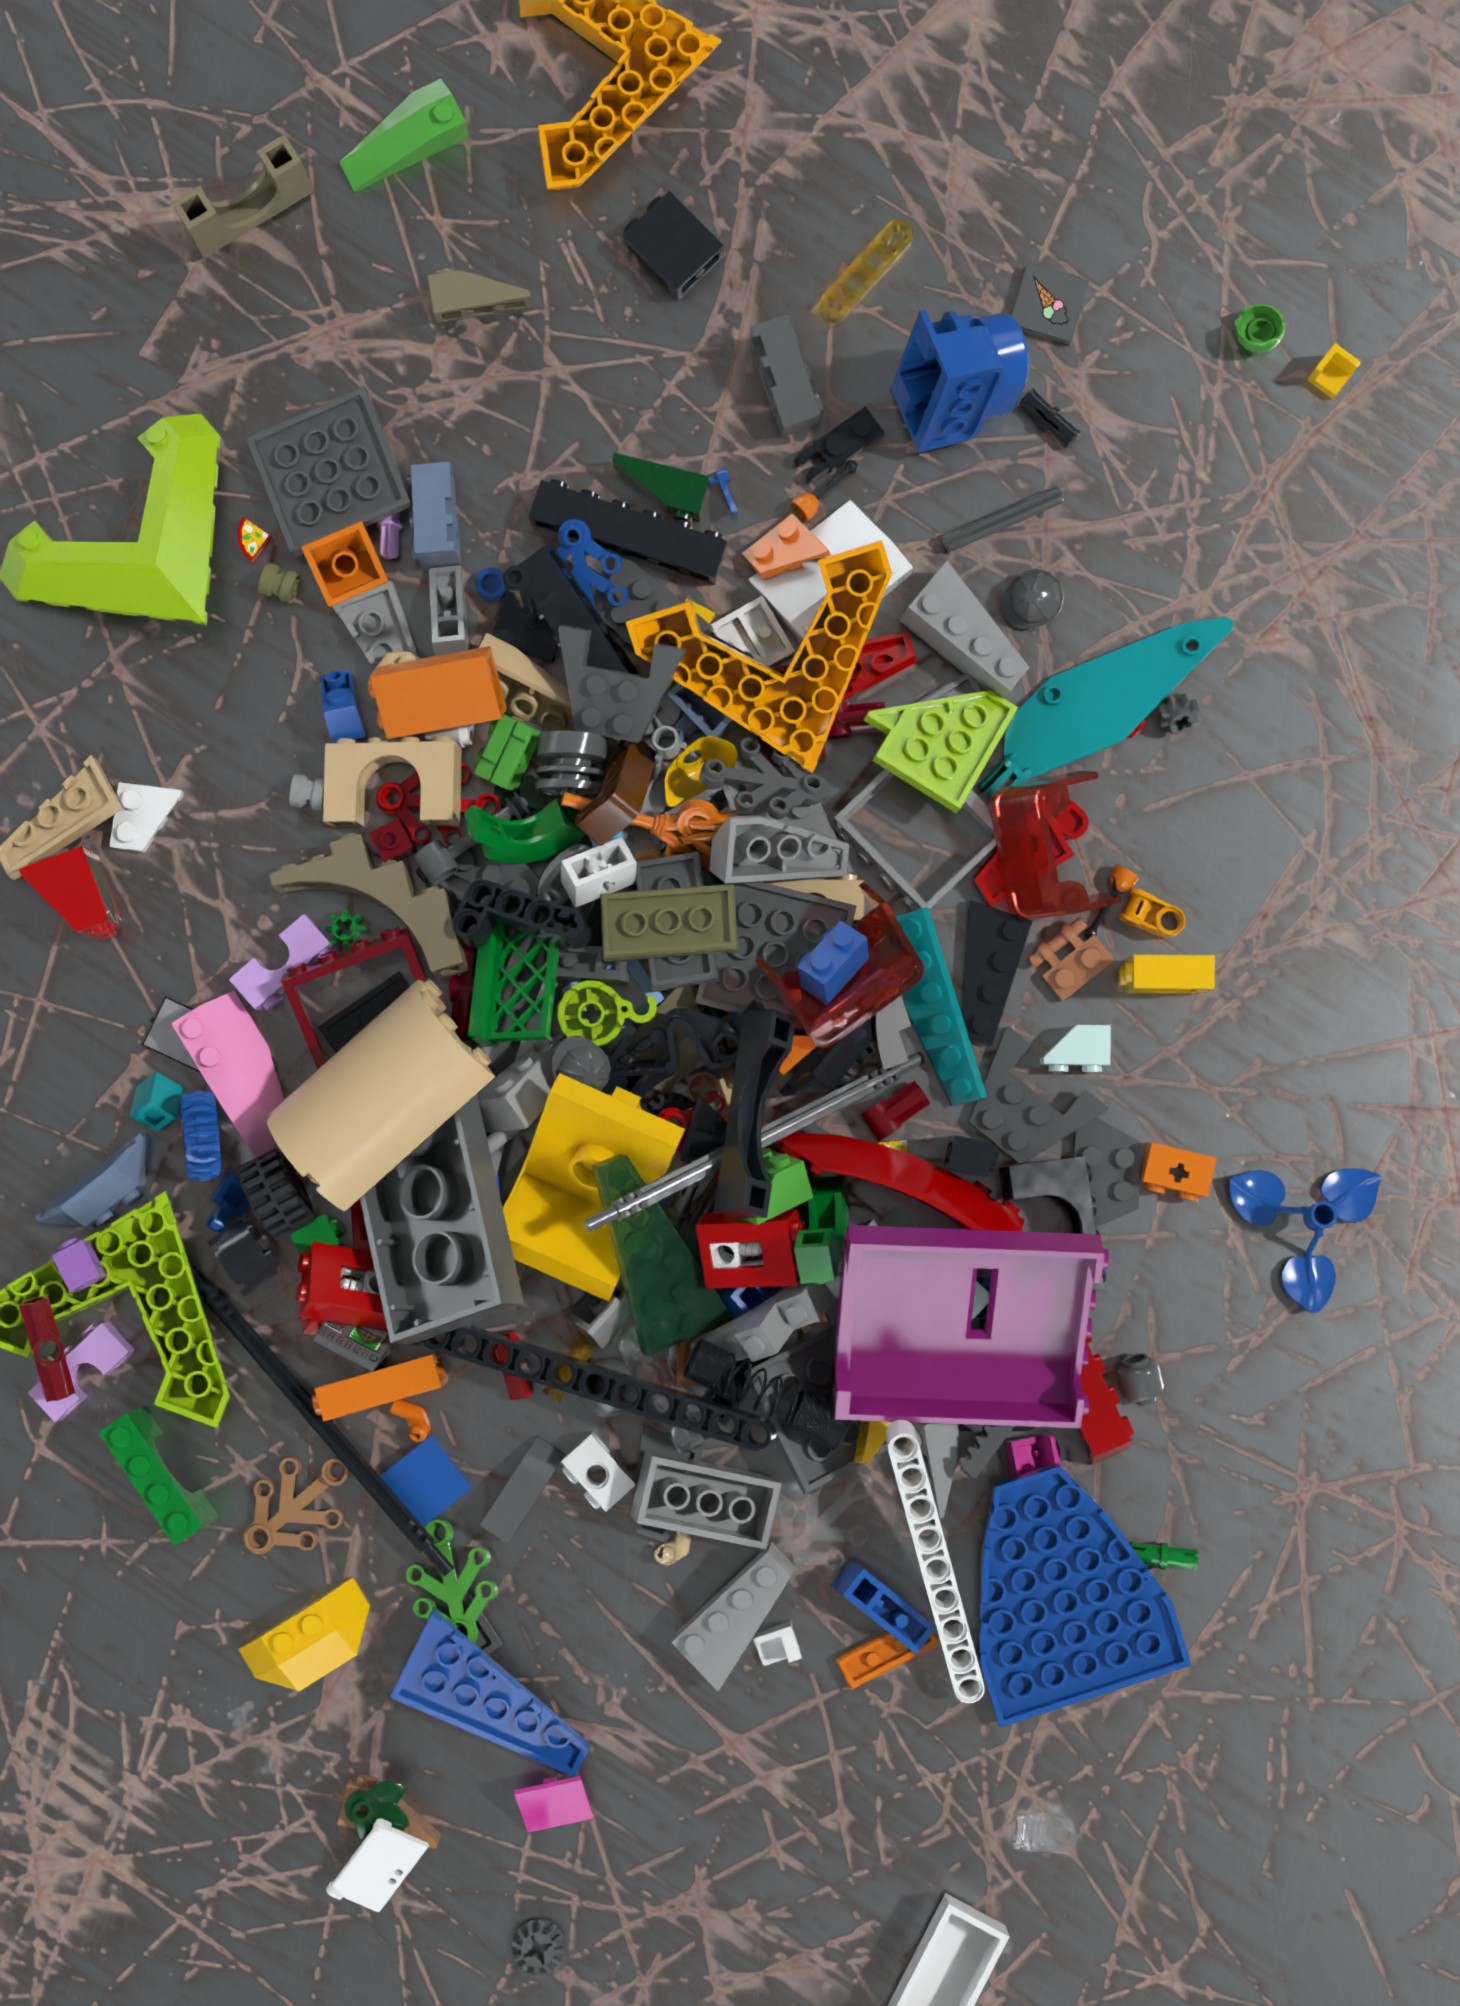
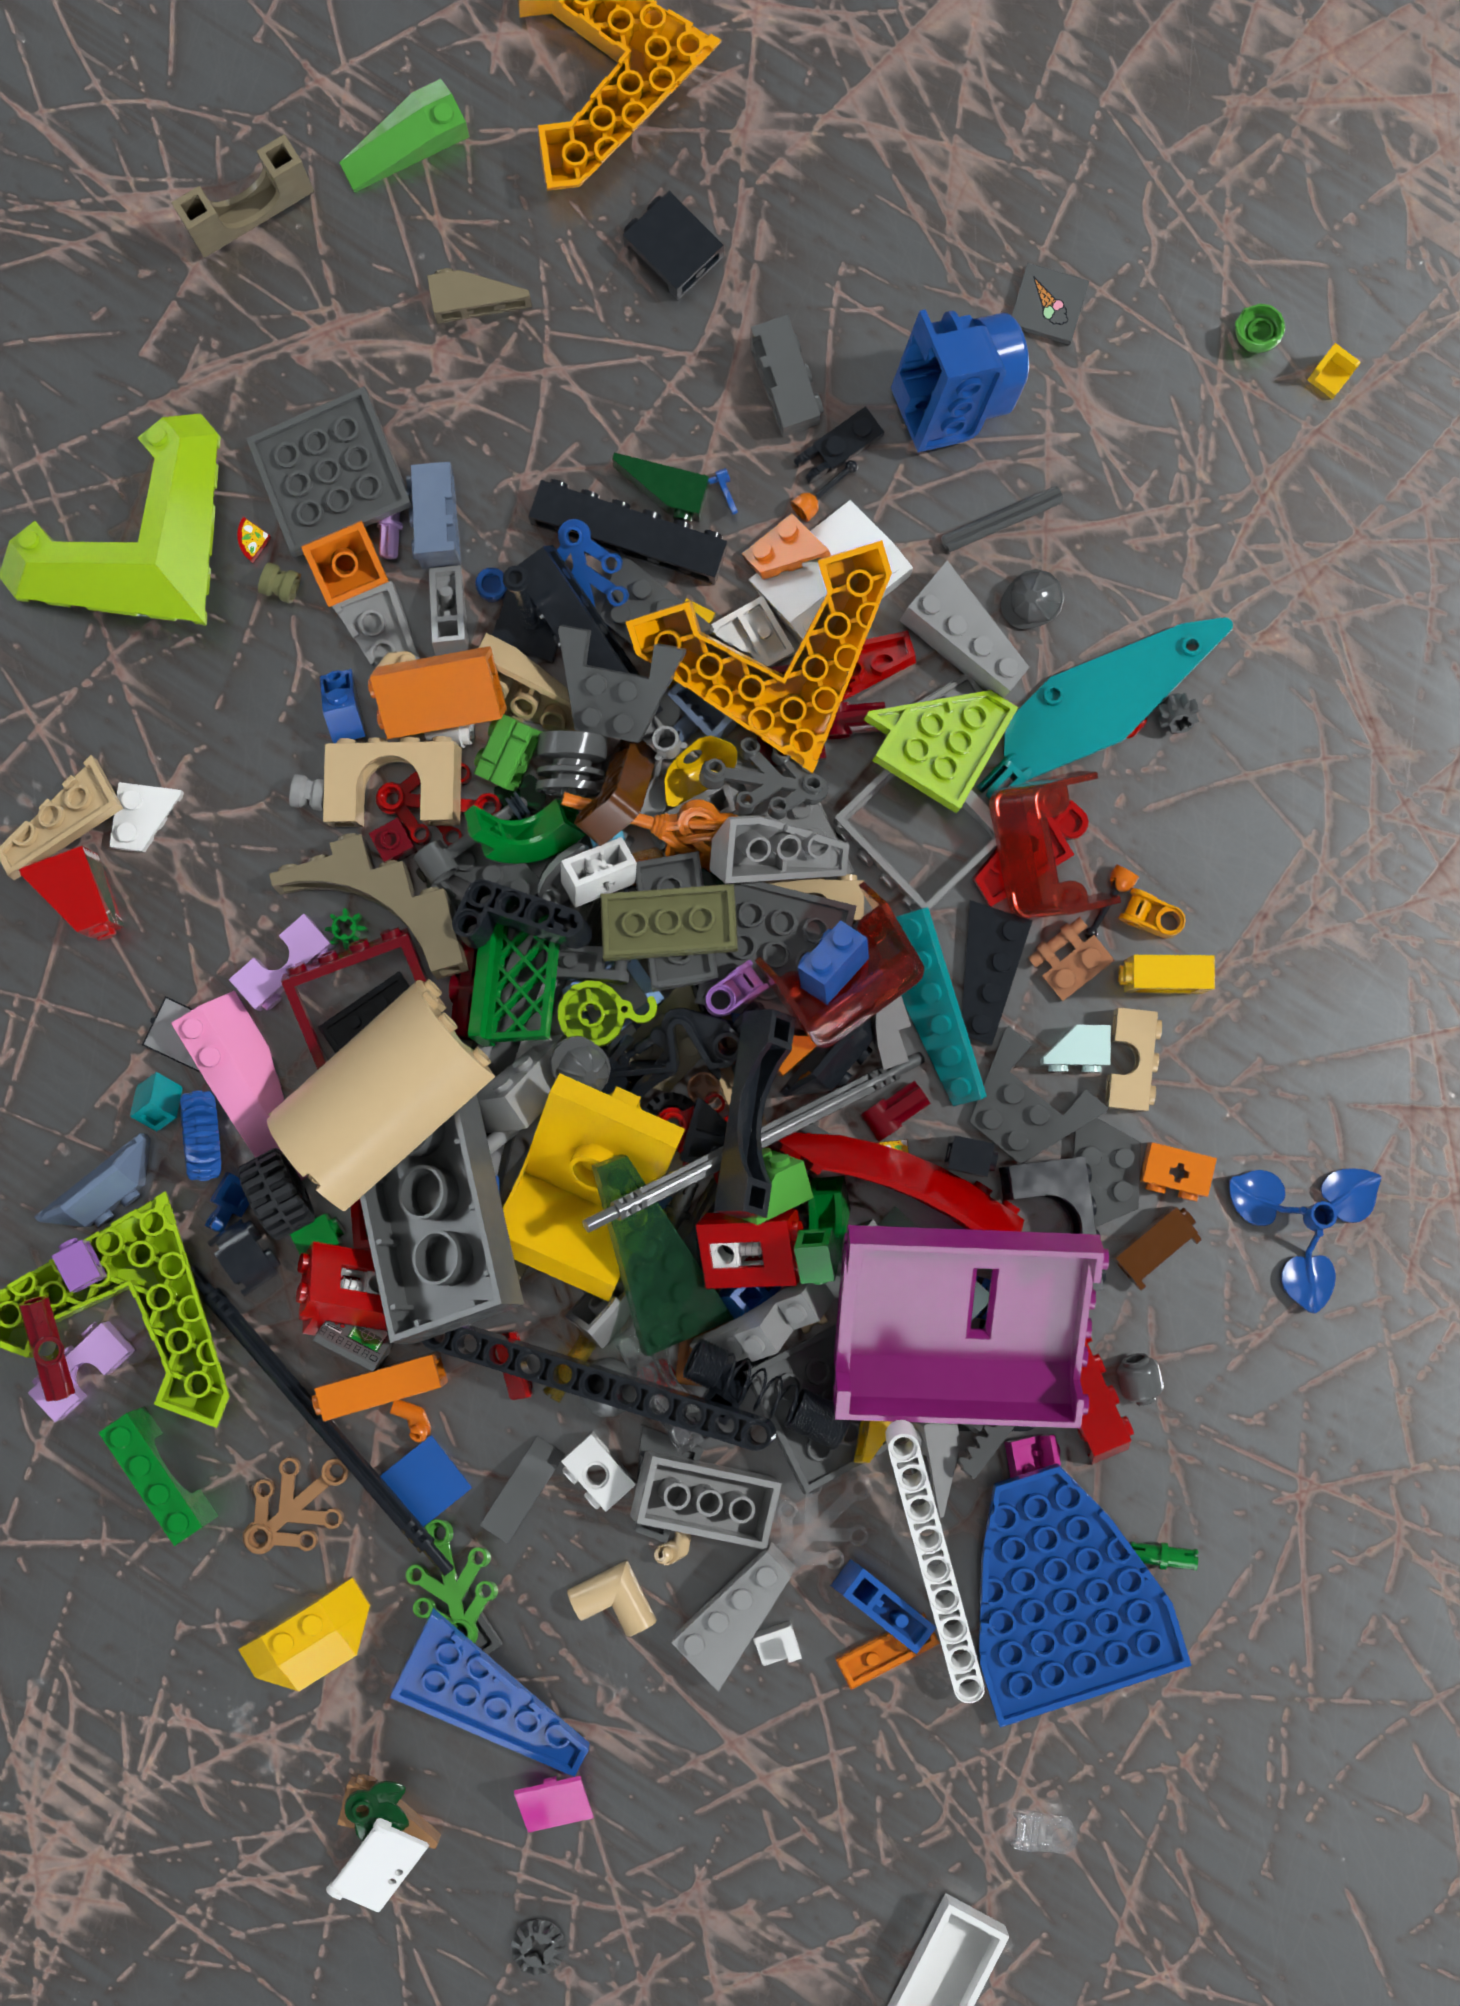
(618, 1589): none -> tan brick
(736, 989): none -> medium lavender piece
(862, 268): clear yellow beam -> none
(1049, 417): black pin -> none
(1138, 1031): none -> tan arch
(1156, 1244): none -> reddish brown brick

